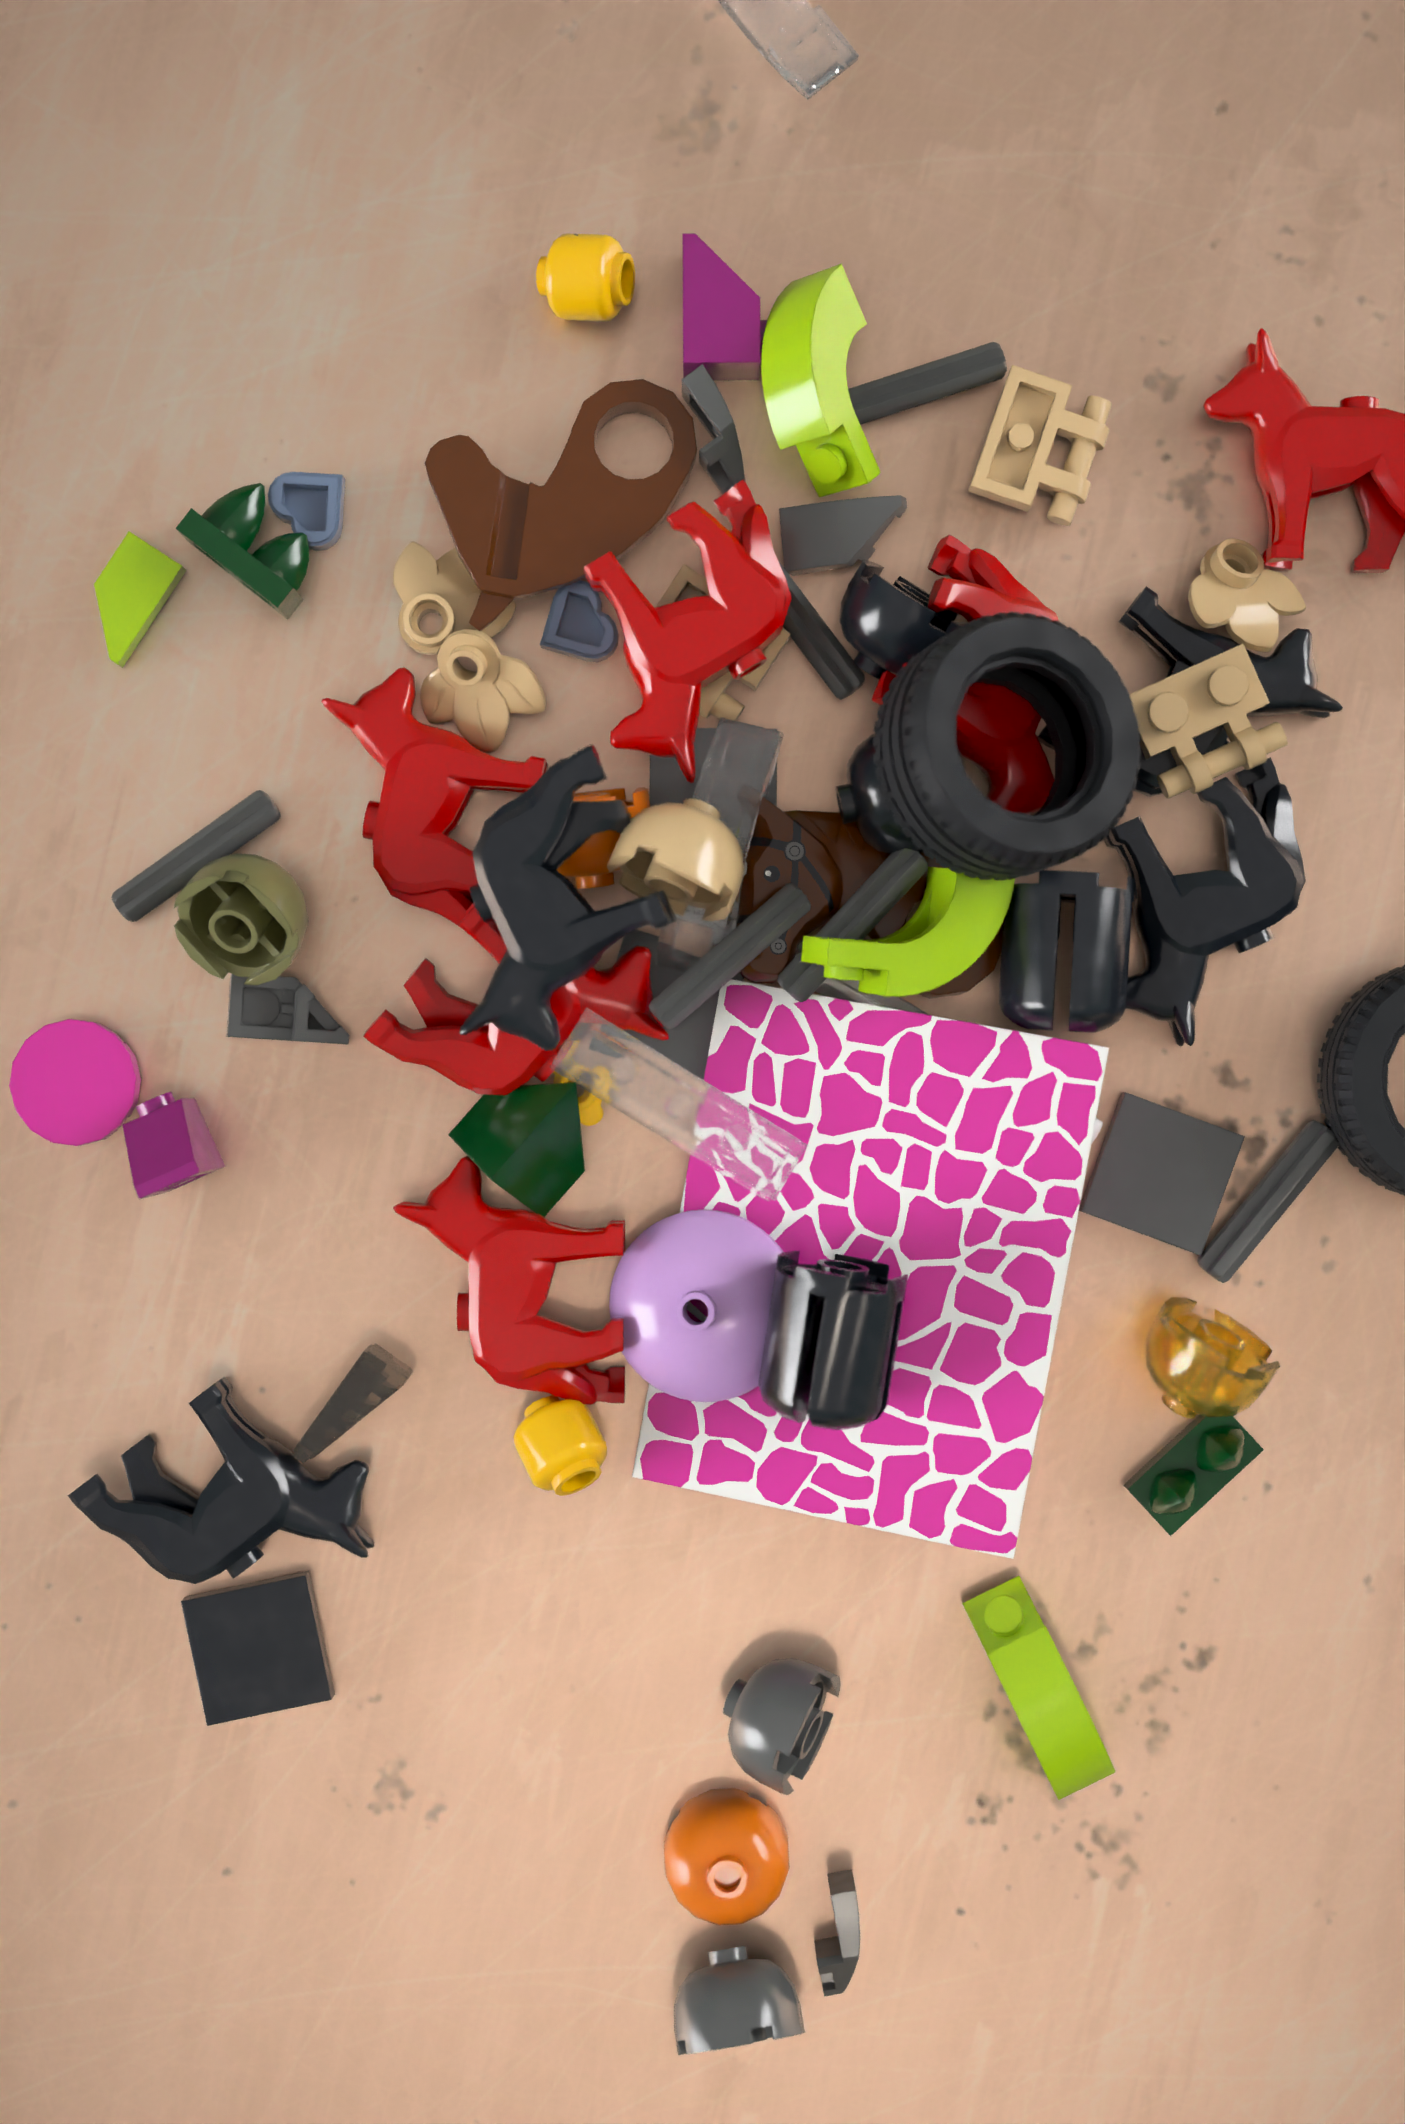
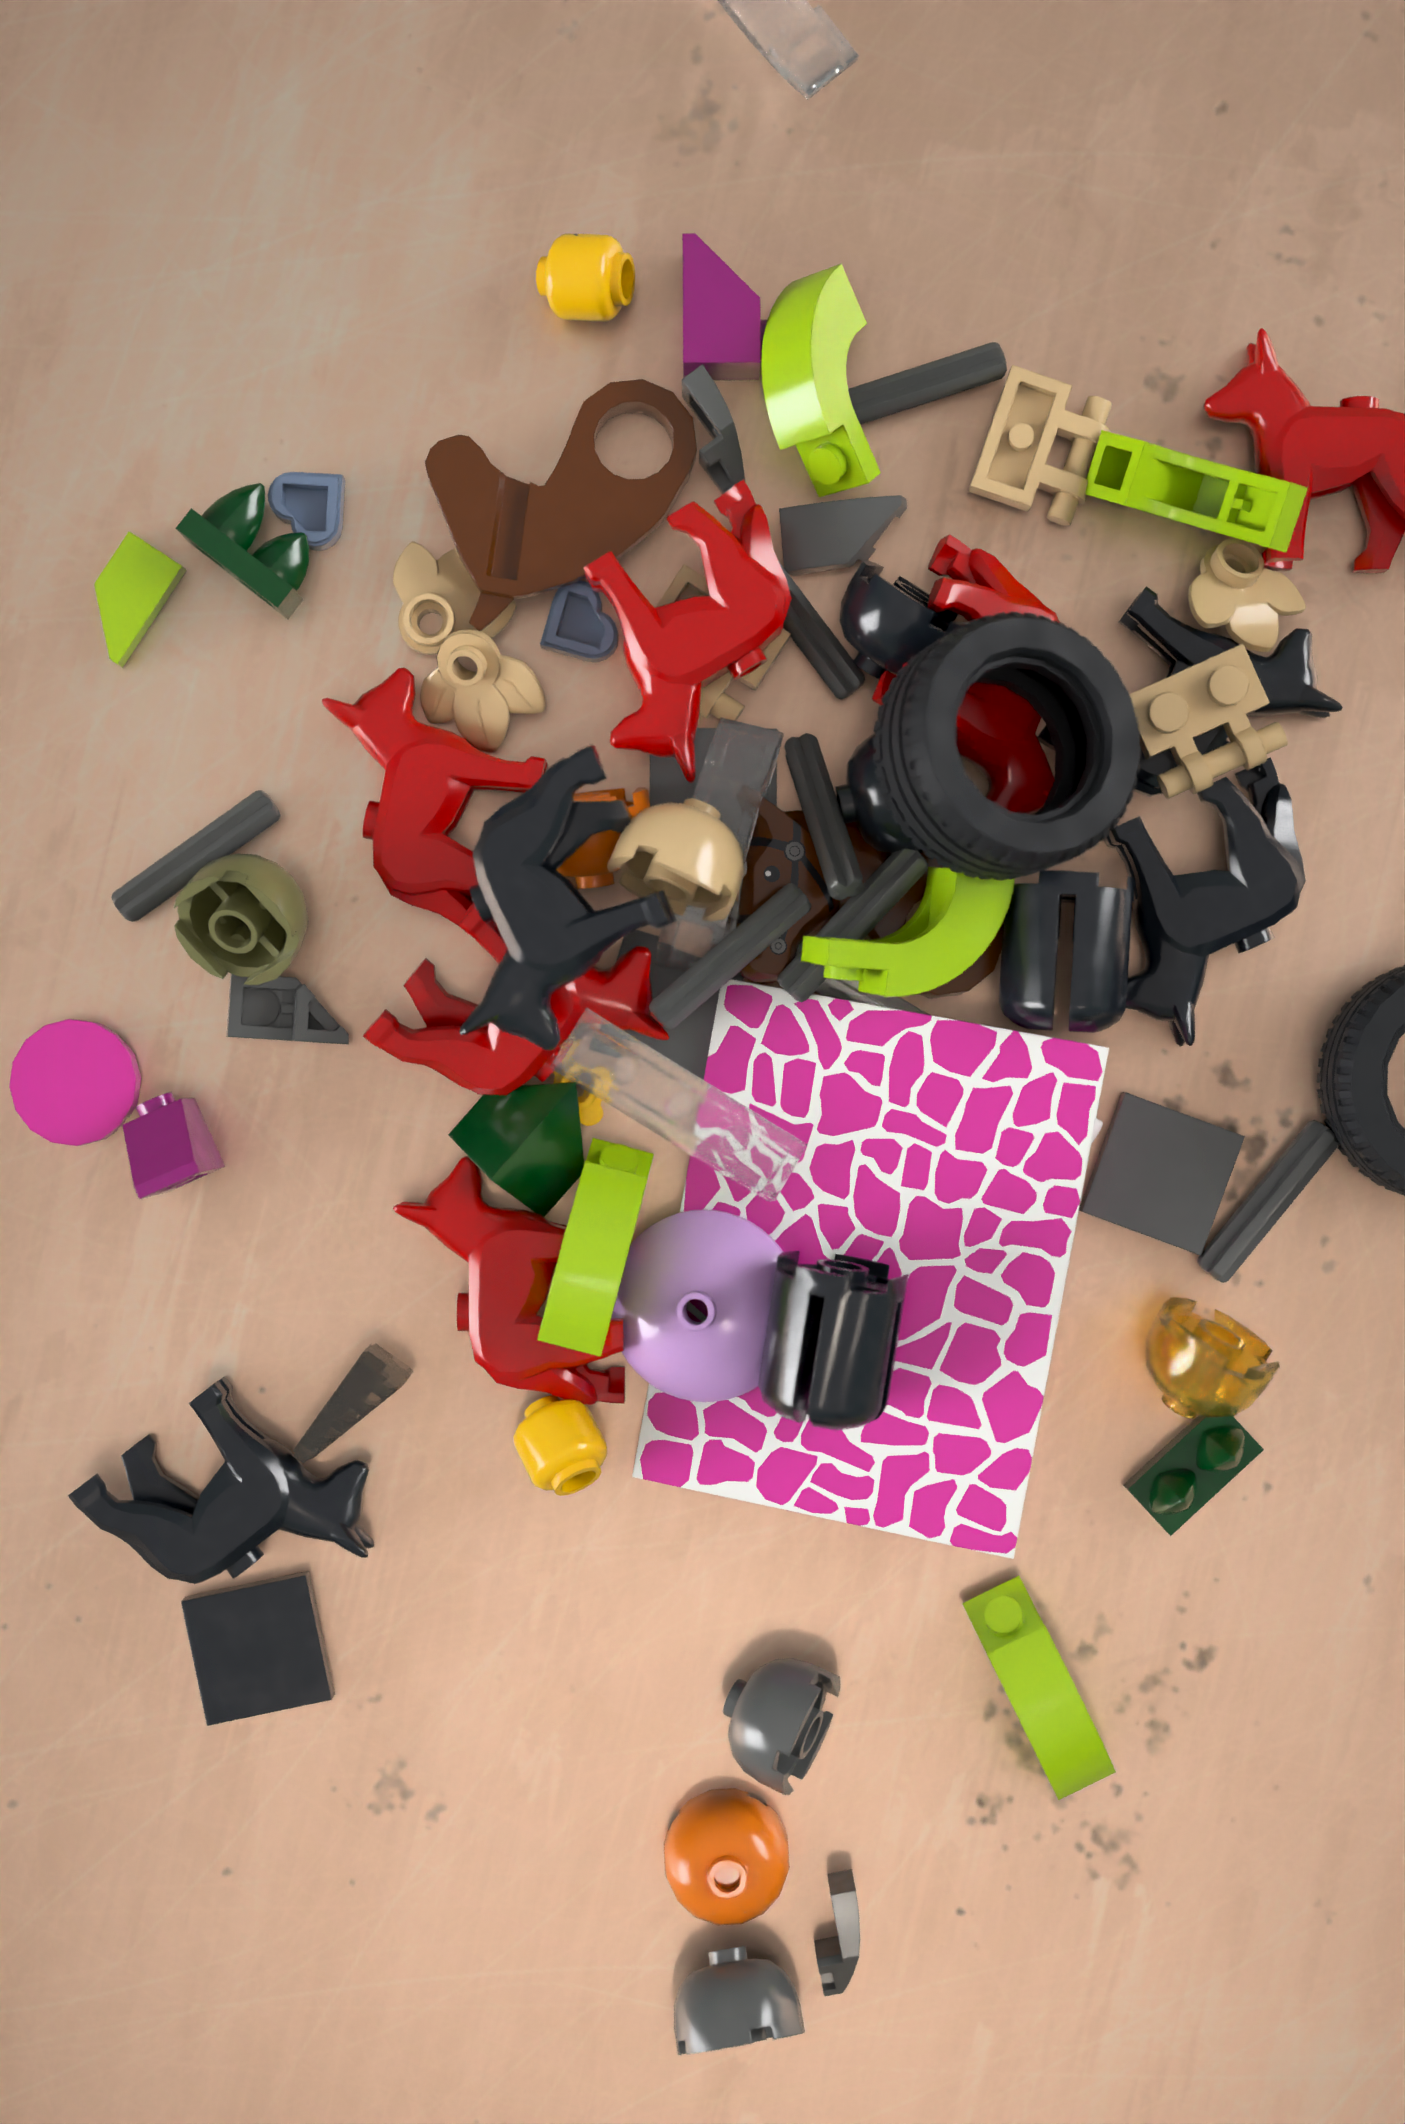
(595, 1247): none -> lime arch
(823, 817): none -> dark grey axle
(1195, 491): none -> lime arch

